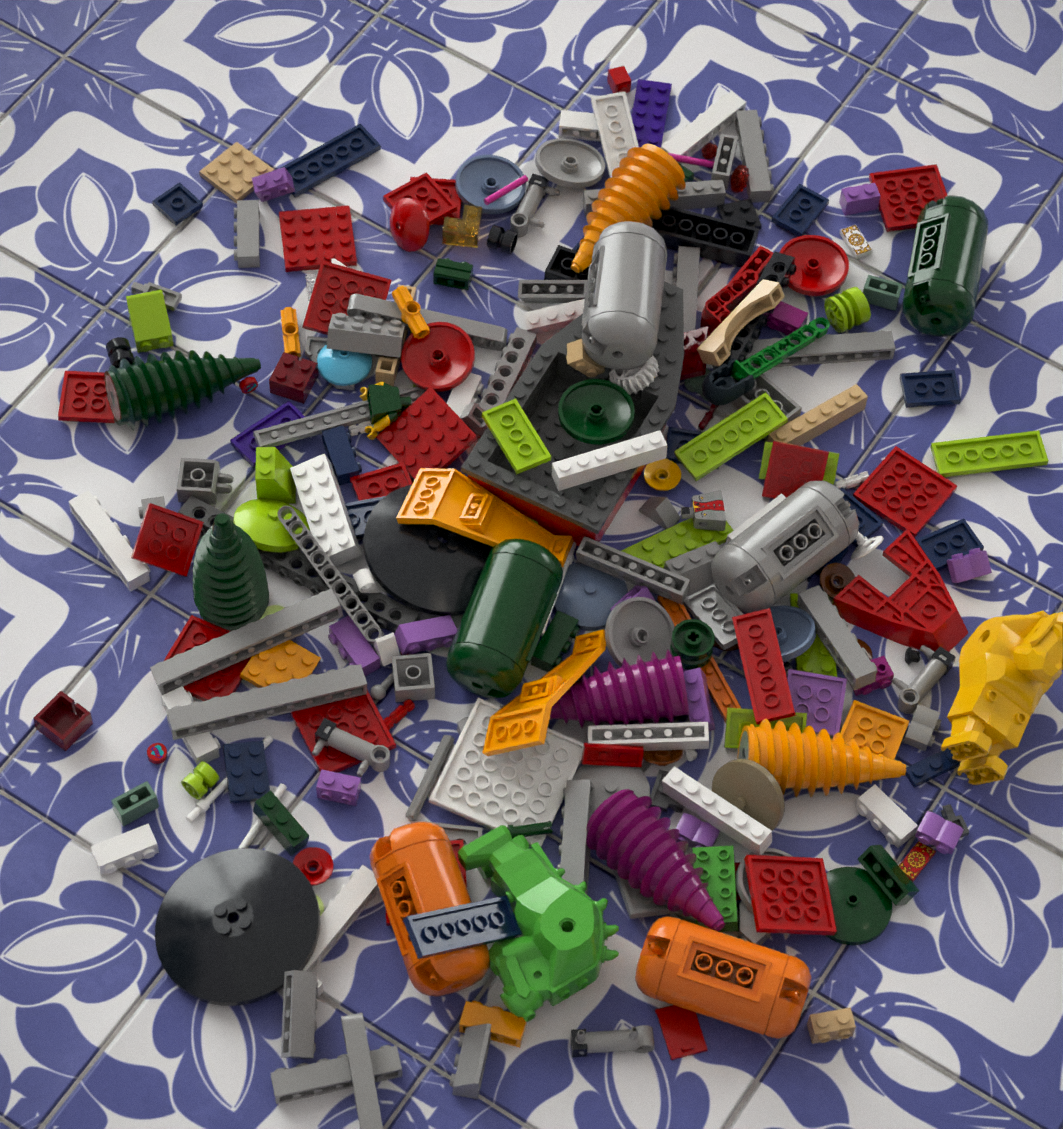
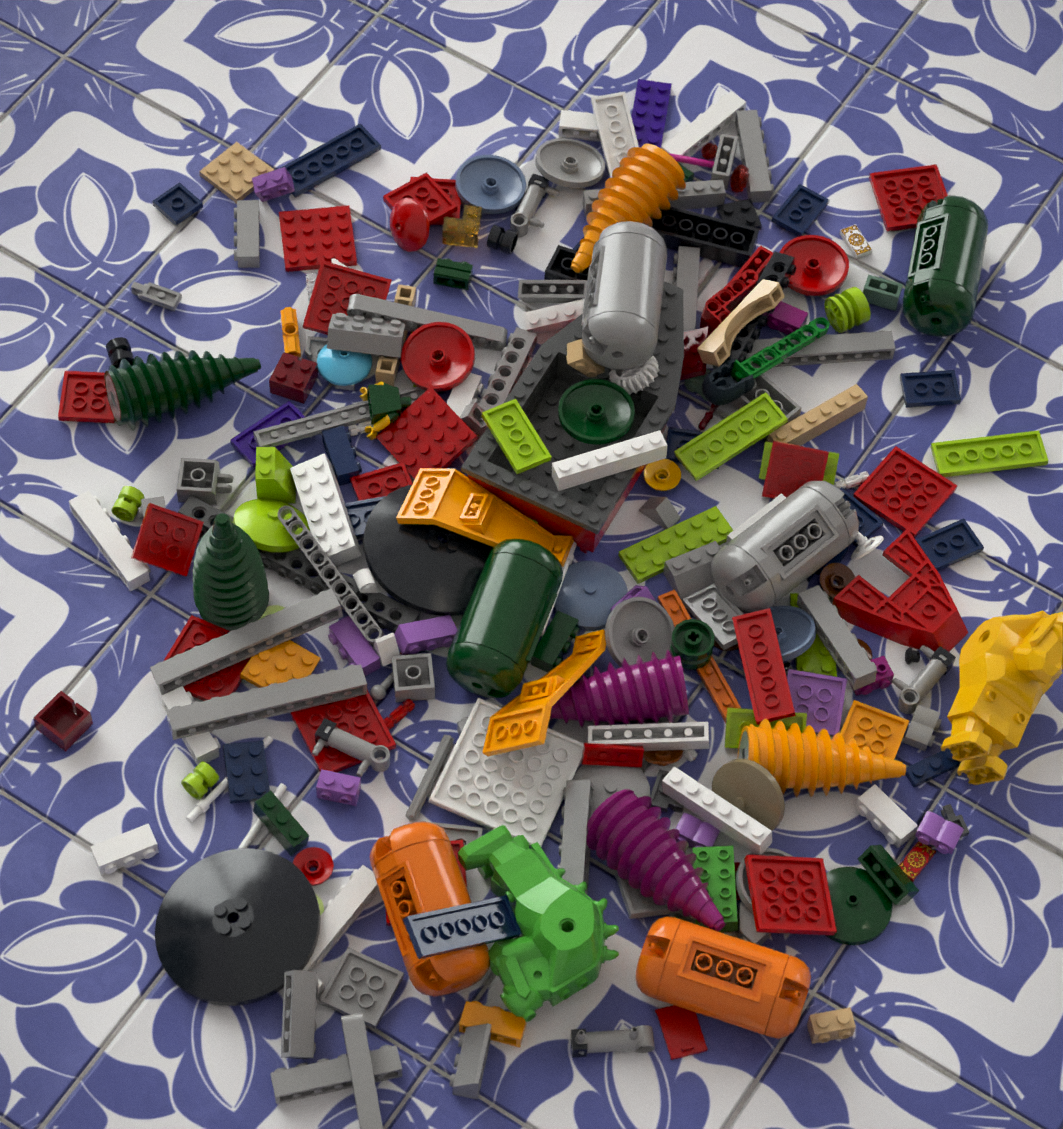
(127, 503): none -> lime wheel
(135, 803): sand green brick -> none
(149, 321): lime slope -> none
(157, 753): red tile -> none
(248, 385): red tile -> none
(361, 987): none -> light grey plate
(410, 312): light orange piece -> none
(506, 189): dark pink bar -> none
(530, 829): dark green pin -> none
(619, 80): red brick -> none
(633, 570): light grey brick -> none
(698, 697): medium lavender brick -> none
(706, 511): torso -> none
(859, 199): medium lavender brick -> none
(969, 566): medium lavender brick -> none

